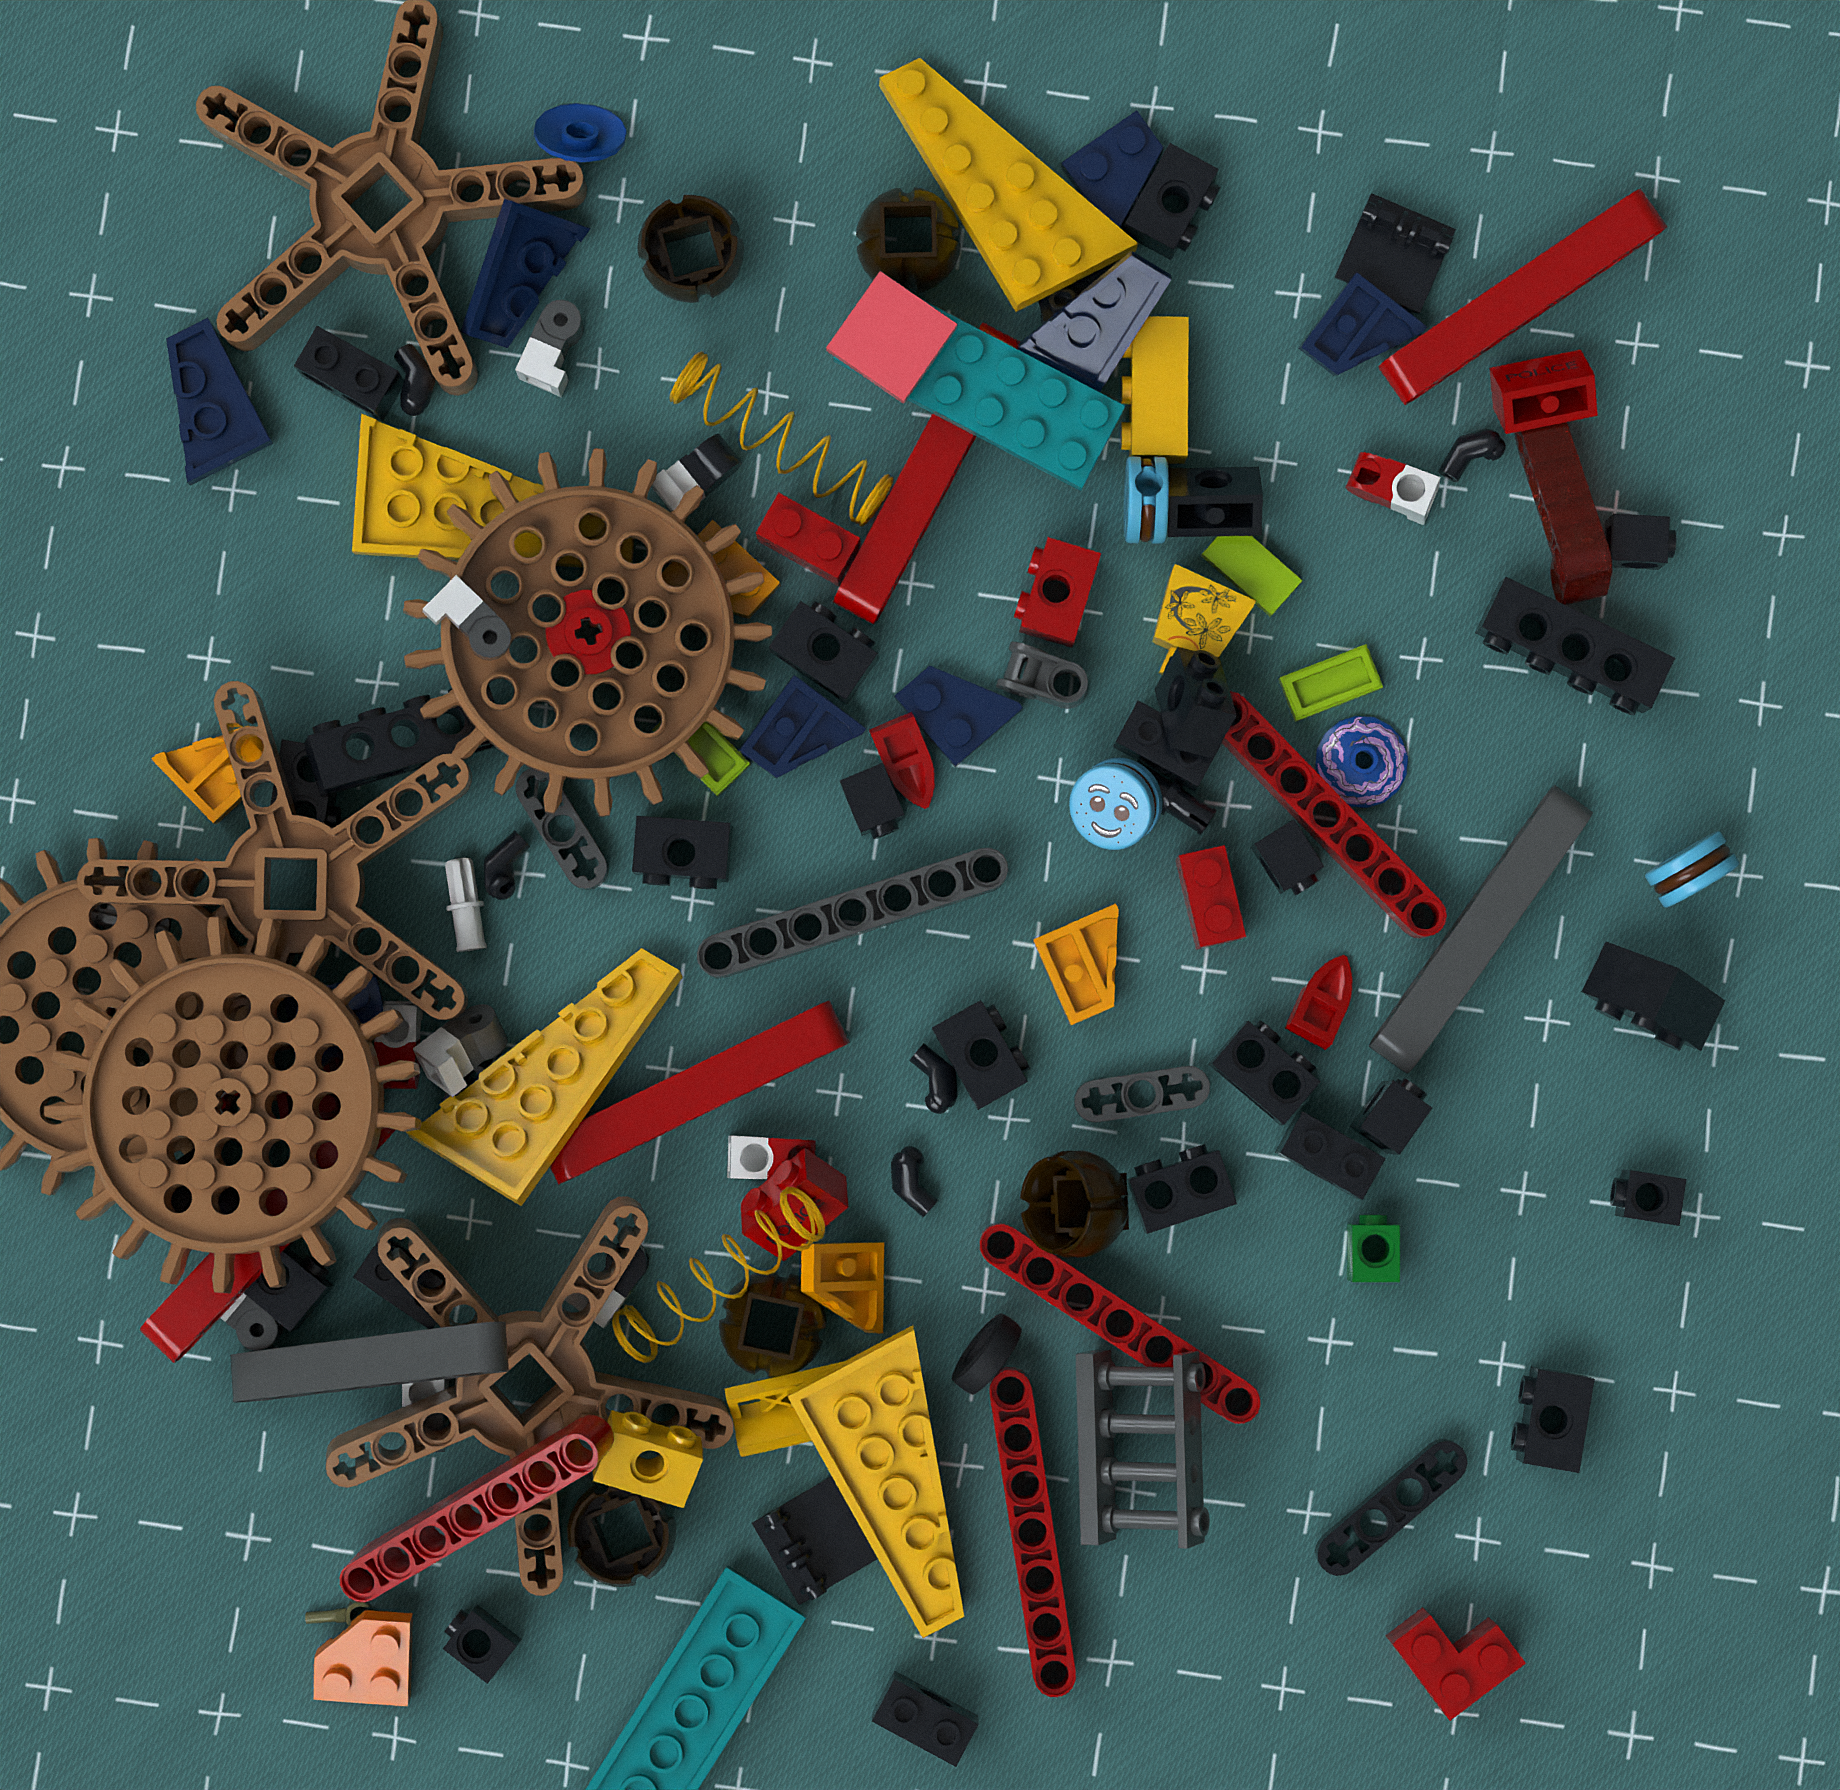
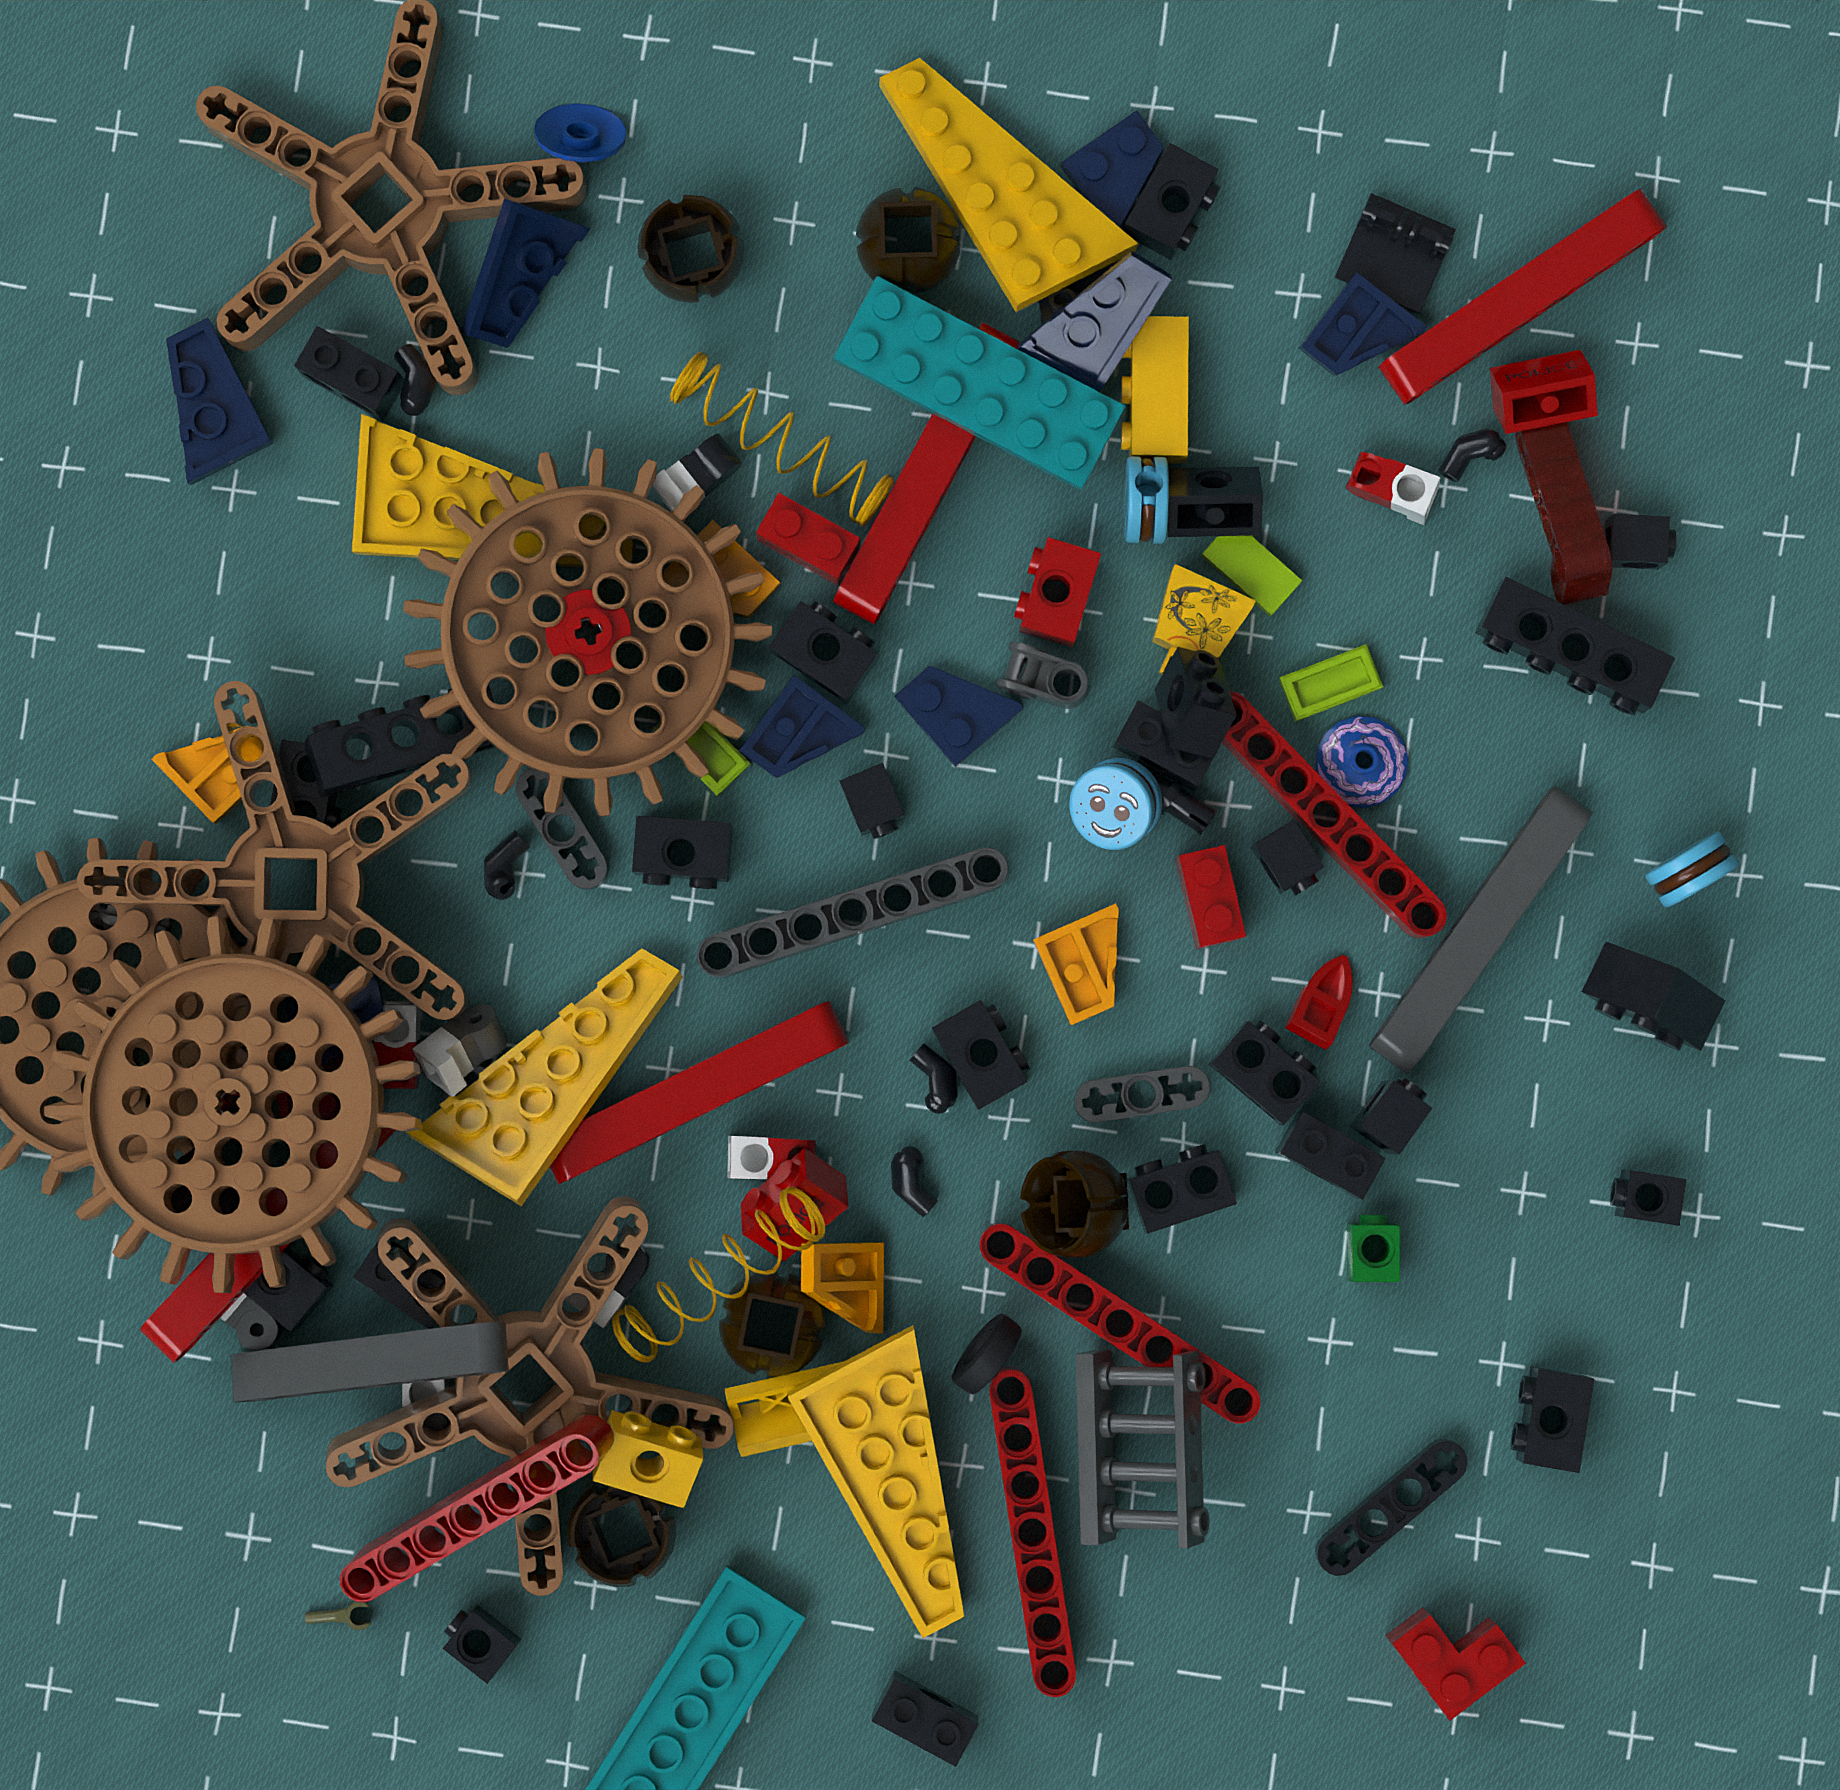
(367, 1661): orange plate -> none
(465, 905): white axle -> none
(486, 631): leg -> none
(553, 335): leg -> none
(814, 1540): black hinge -> none
(891, 337): coral tile -> none
(906, 758): red plate -> none

